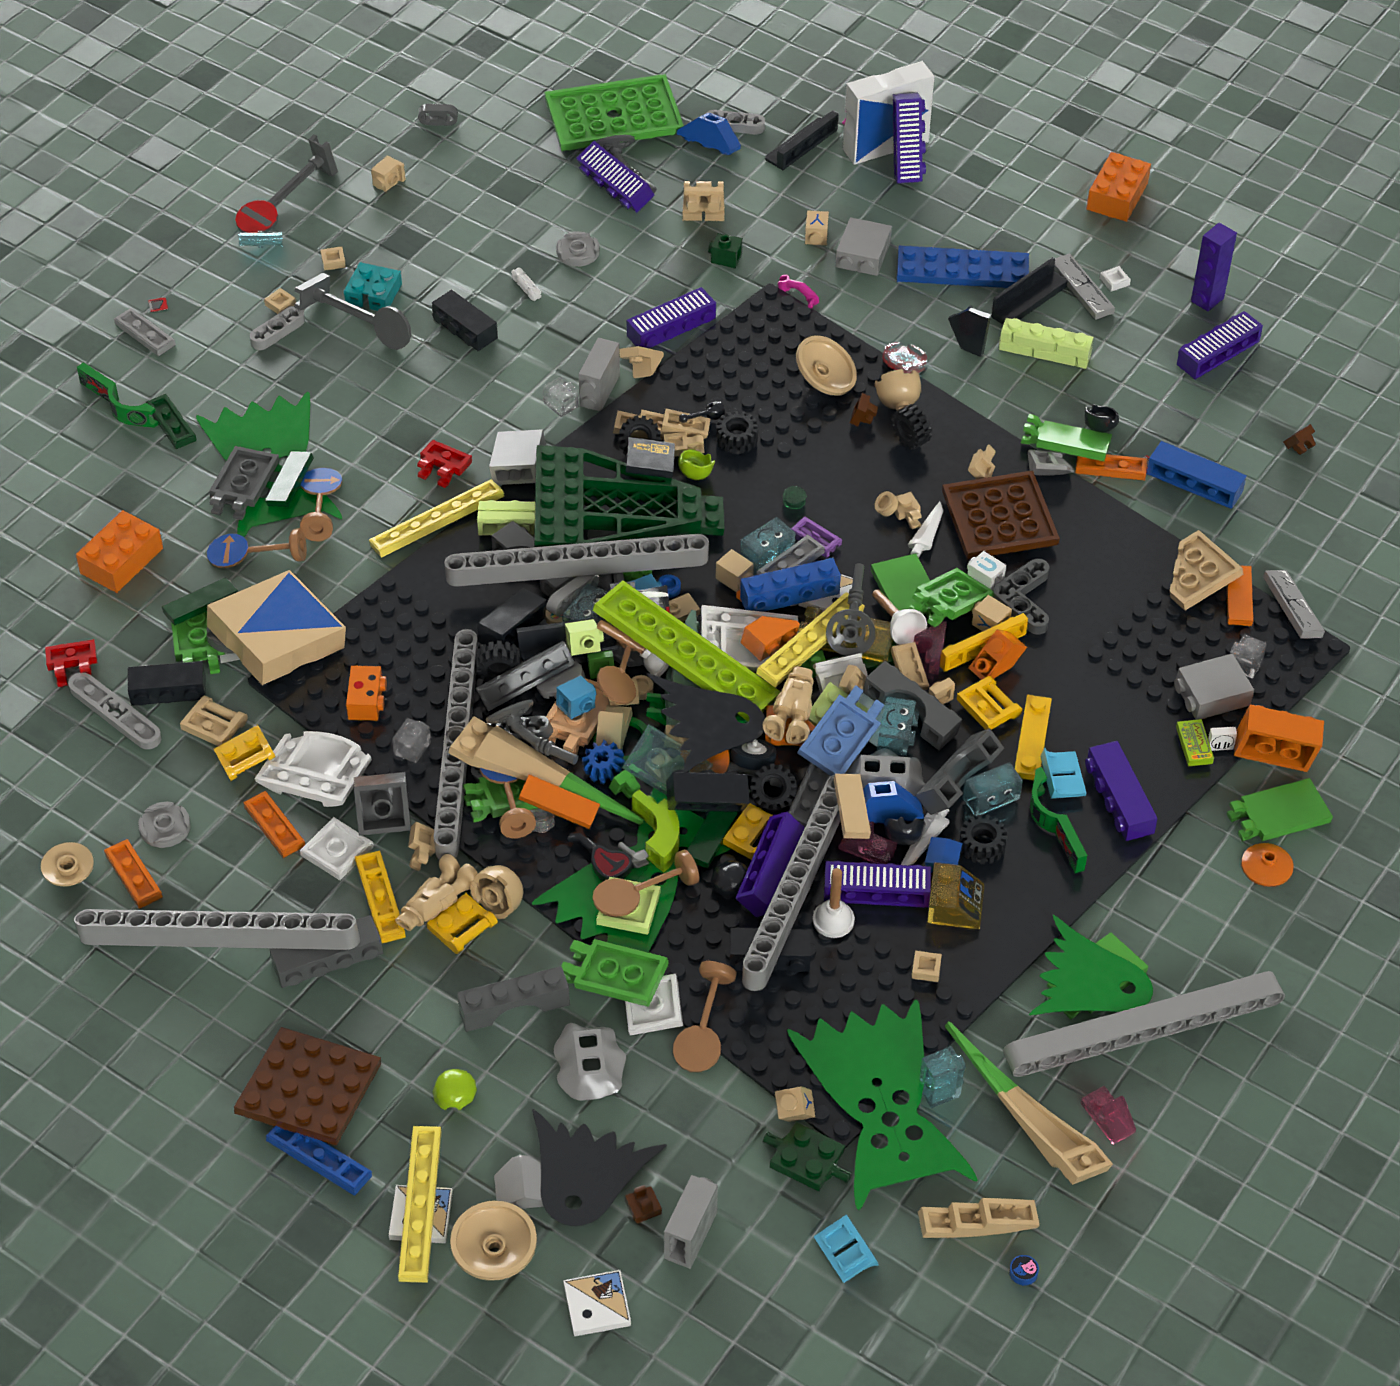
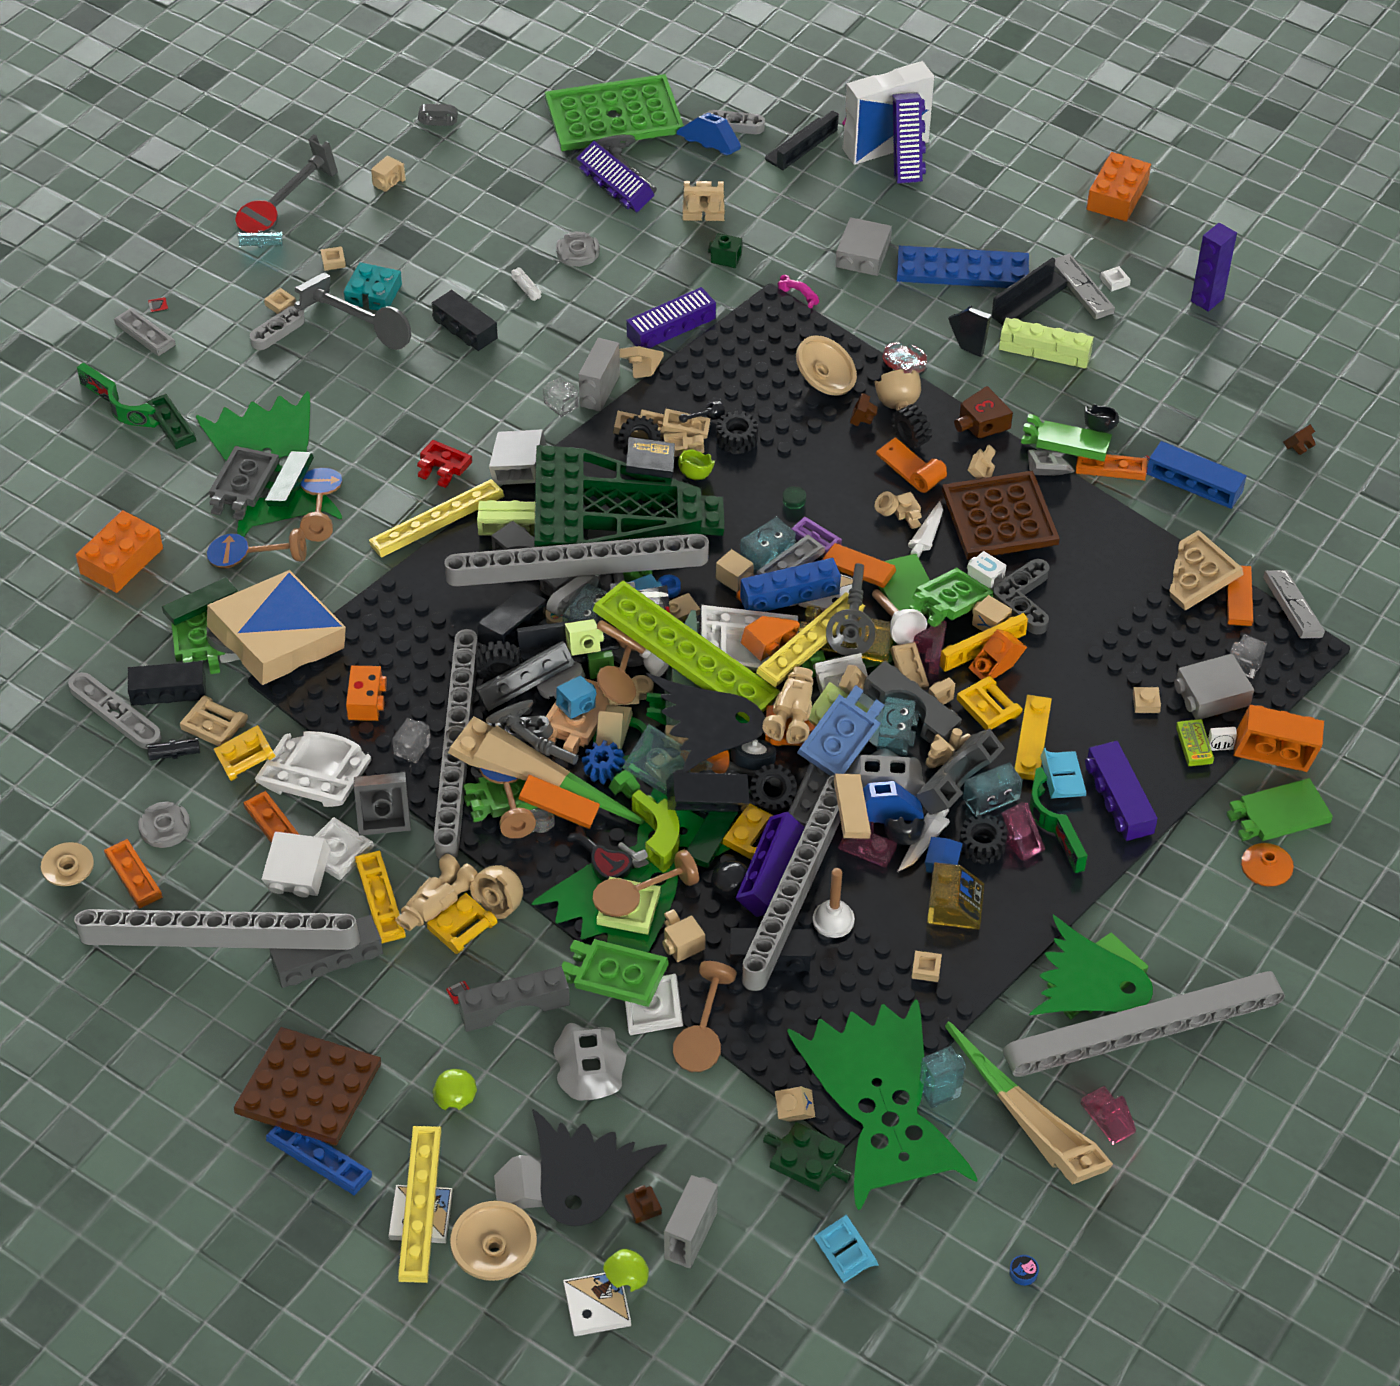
(70, 655): red plate -> none
(173, 749): none -> black pin
(296, 864): none -> white brick
(422, 841): tan plate -> none
(453, 990): none -> sticker
(626, 1268): none -> lime hair
(682, 937): none -> tan brick
(816, 227): tan brick -> none
(875, 570): none -> orange tile
(881, 883): dark purple brick -> none
(911, 467): none -> orange door
(942, 750): none -> tan arm
(978, 1219): tan slope -> none
(984, 414): none -> reddish brown torso
(1022, 831): none -> clear pink slope
(1146, 700): none -> tan plate
(1219, 345): dark purple brick -> none

